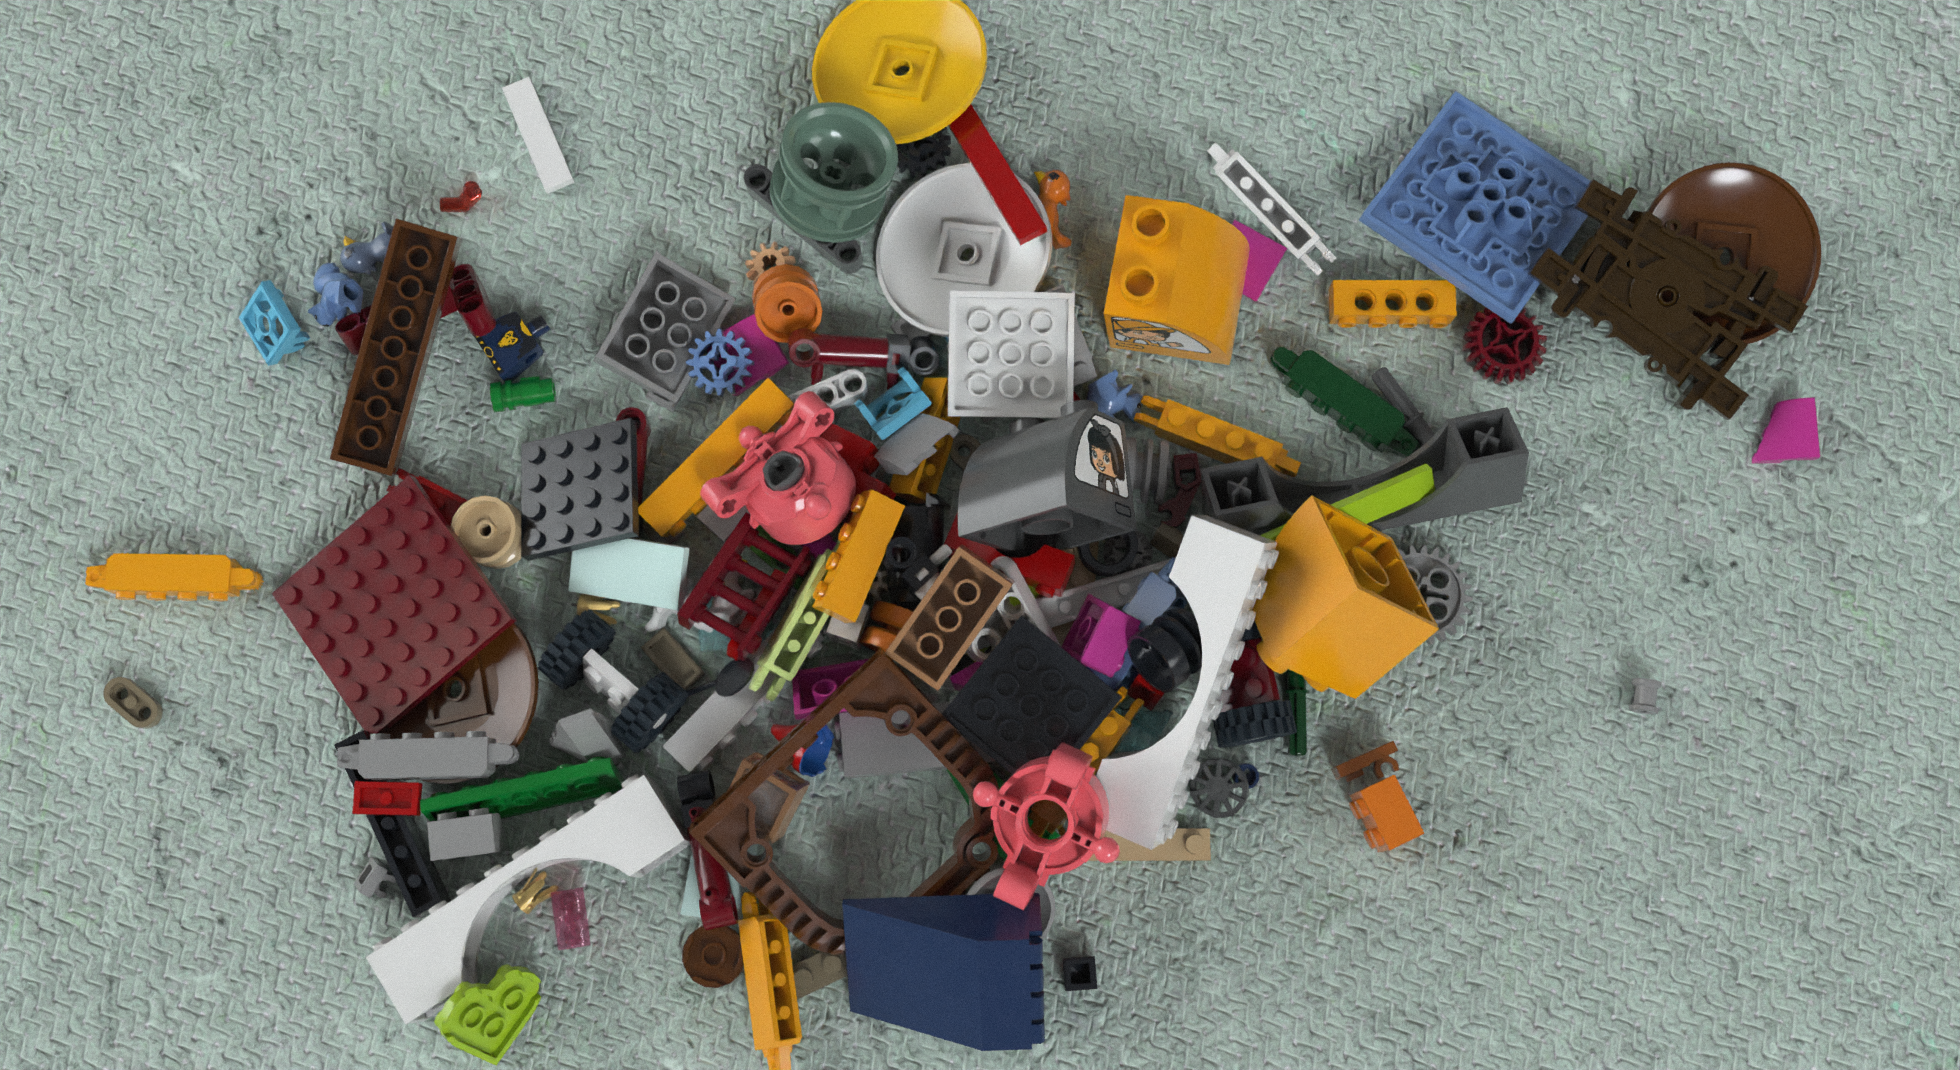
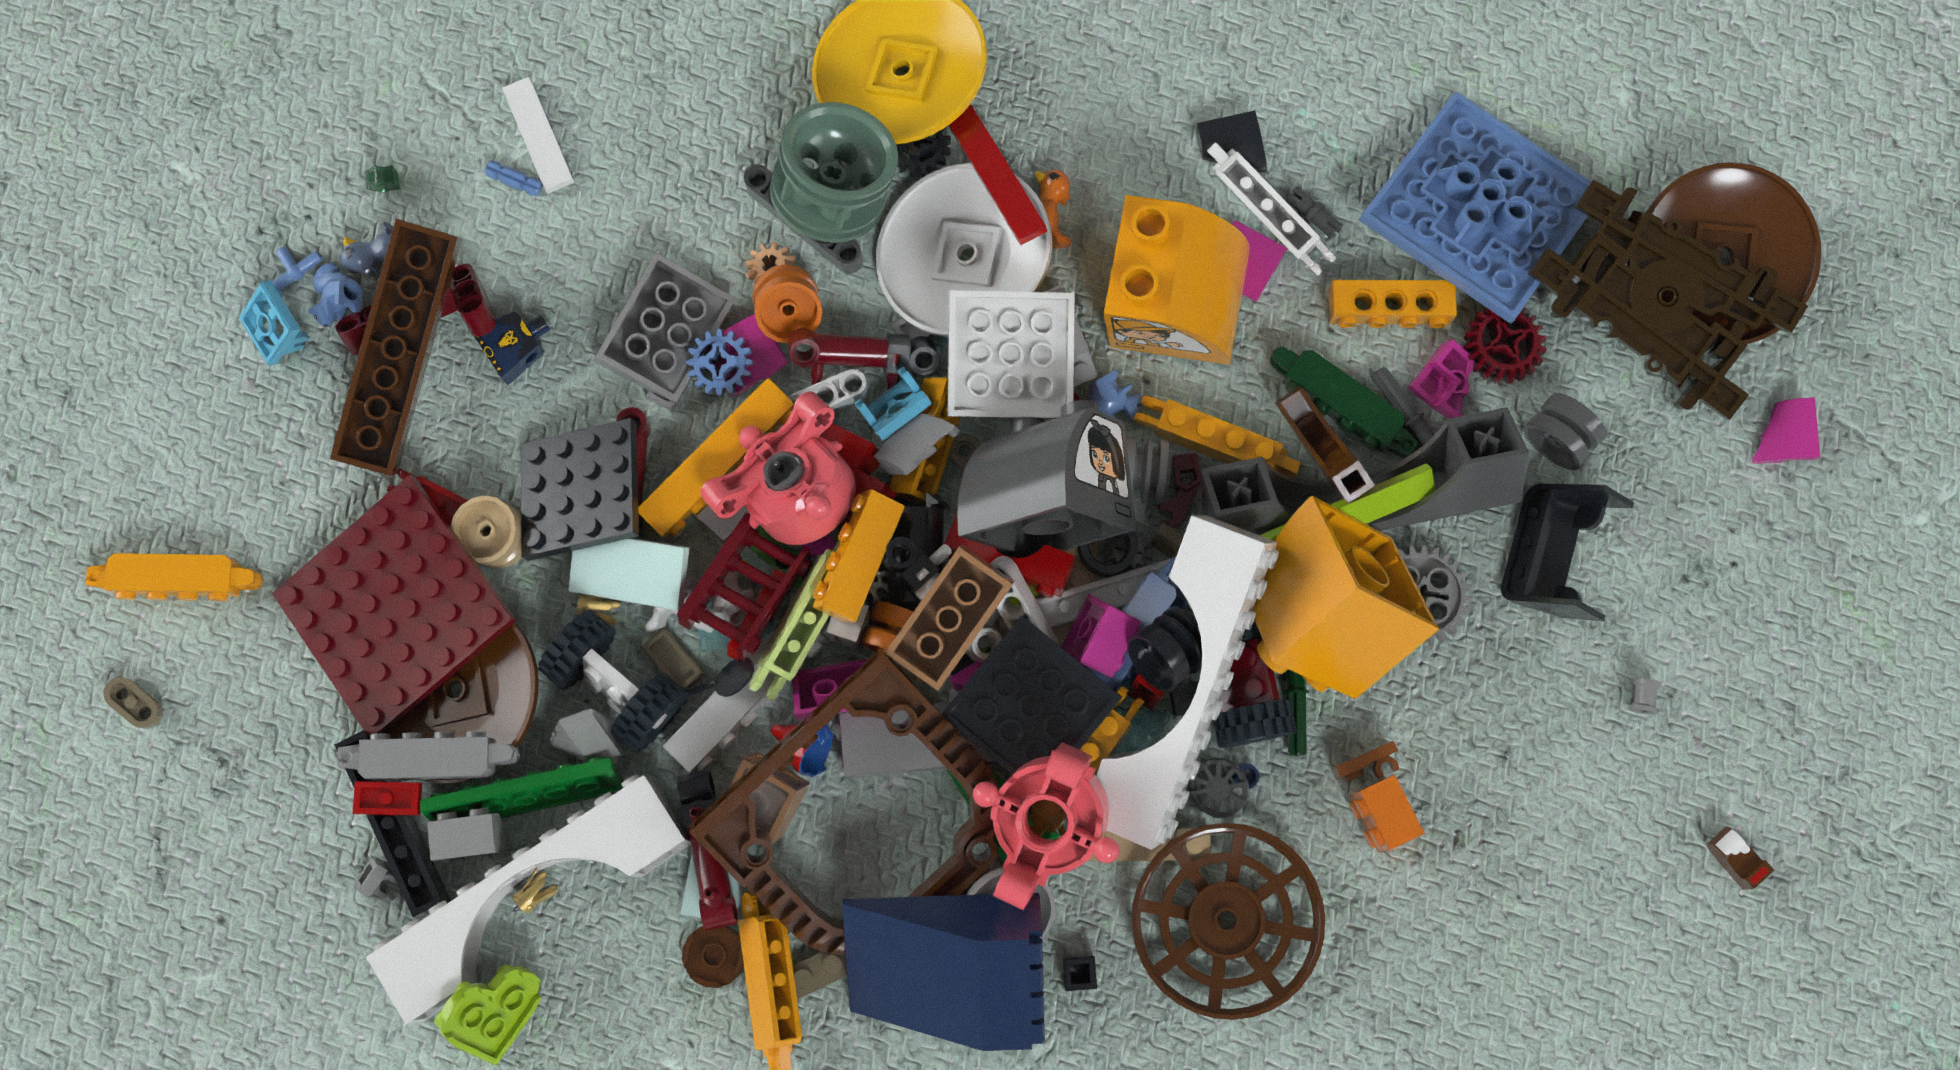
(294, 271): none -> medium blue piece
(382, 178): none -> clear green piece
(468, 198): clear red arm -> none
(513, 178): none -> medium blue axle
(527, 392): green axle -> none
(570, 919): clear pink hips -> none
(1182, 698): none -> black brick
(1233, 132): none -> black slope
(1248, 924): none -> reddish brown dish
(1314, 212): none -> dark grey pin
(1324, 446): none -> reddish brown arch
(1444, 379): none -> dark pink slope
(1546, 545): none -> black windscreen
(1565, 431): none -> dark grey wheel
(1739, 859): none -> reddish brown leg

